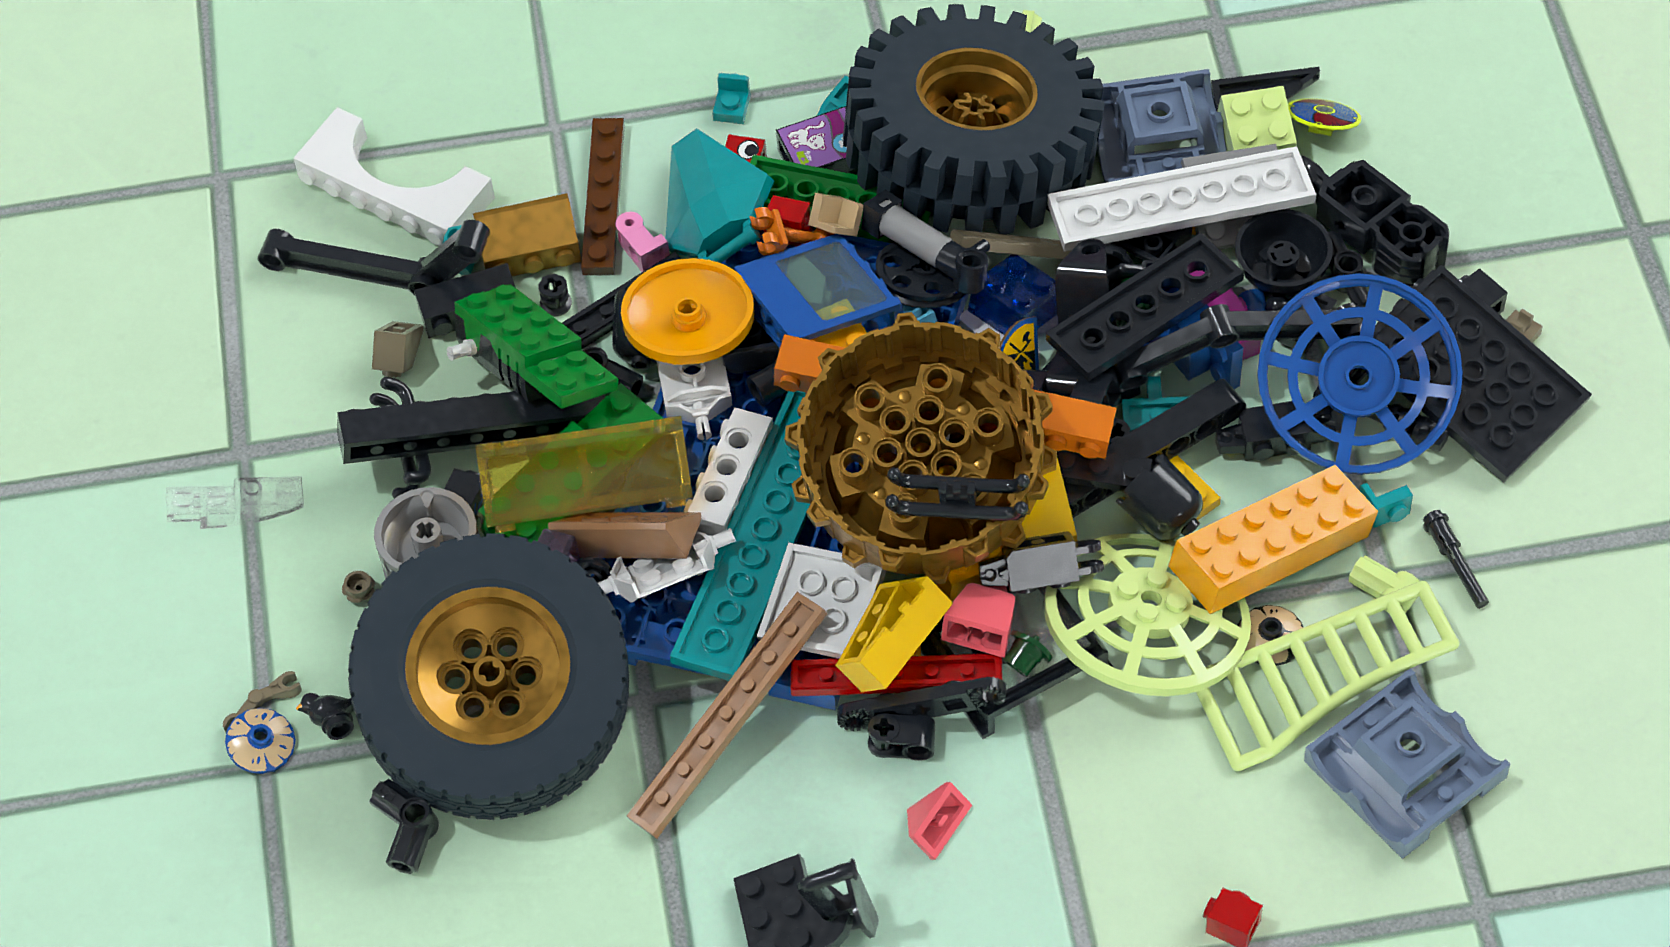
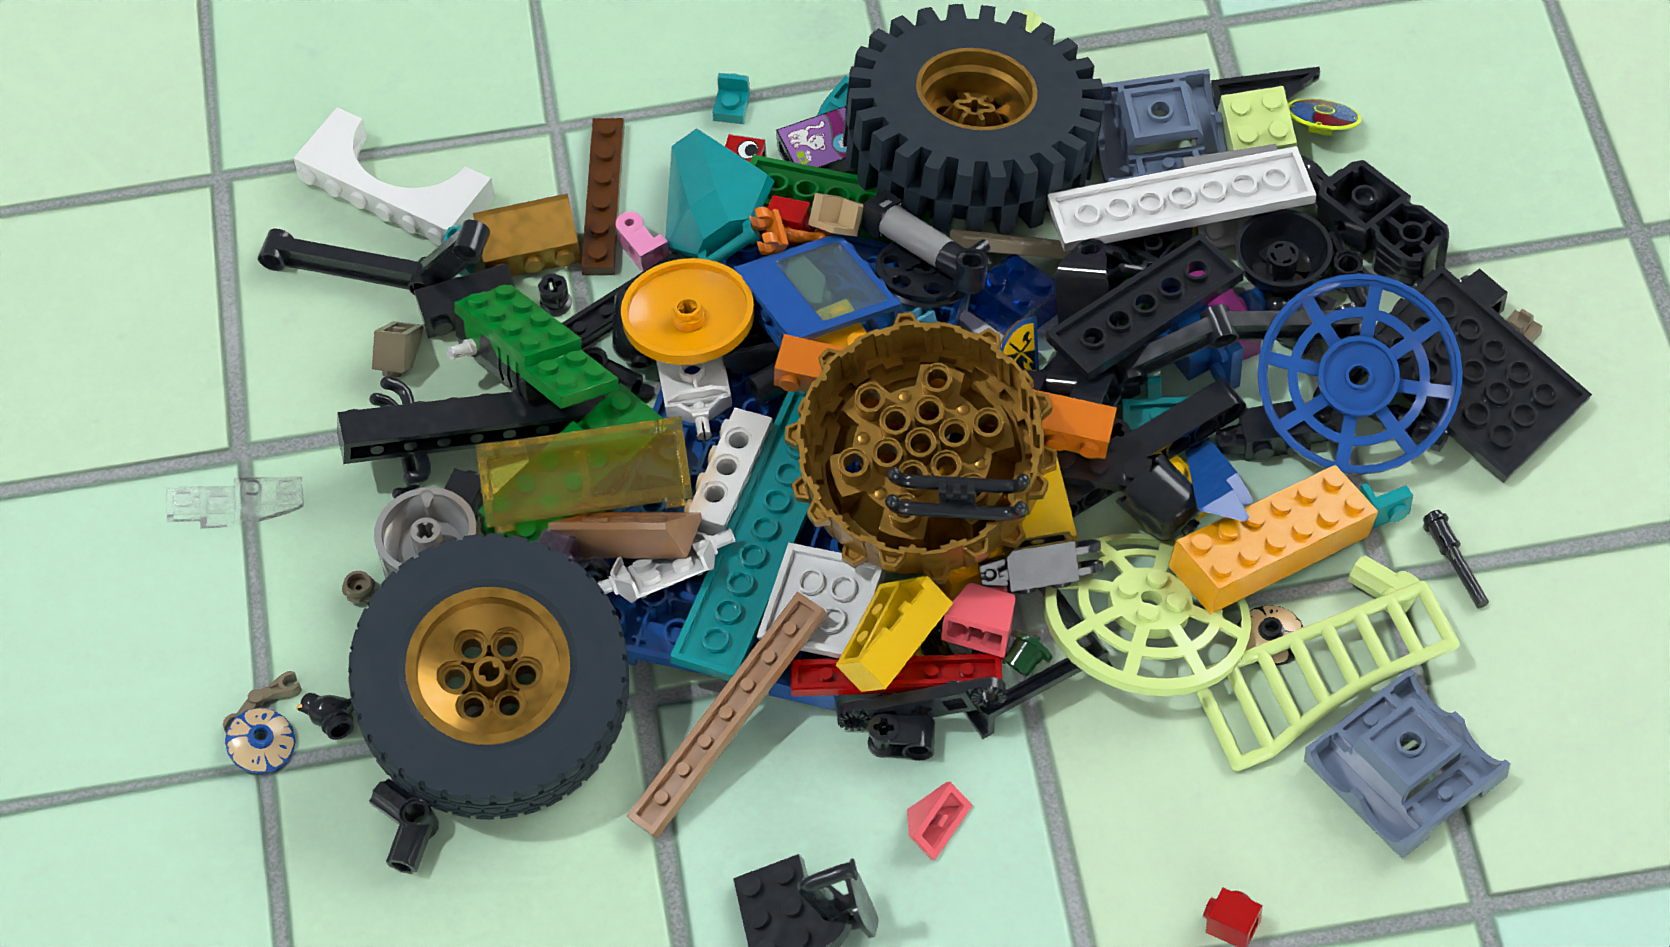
(1216, 482): none -> blue wedge

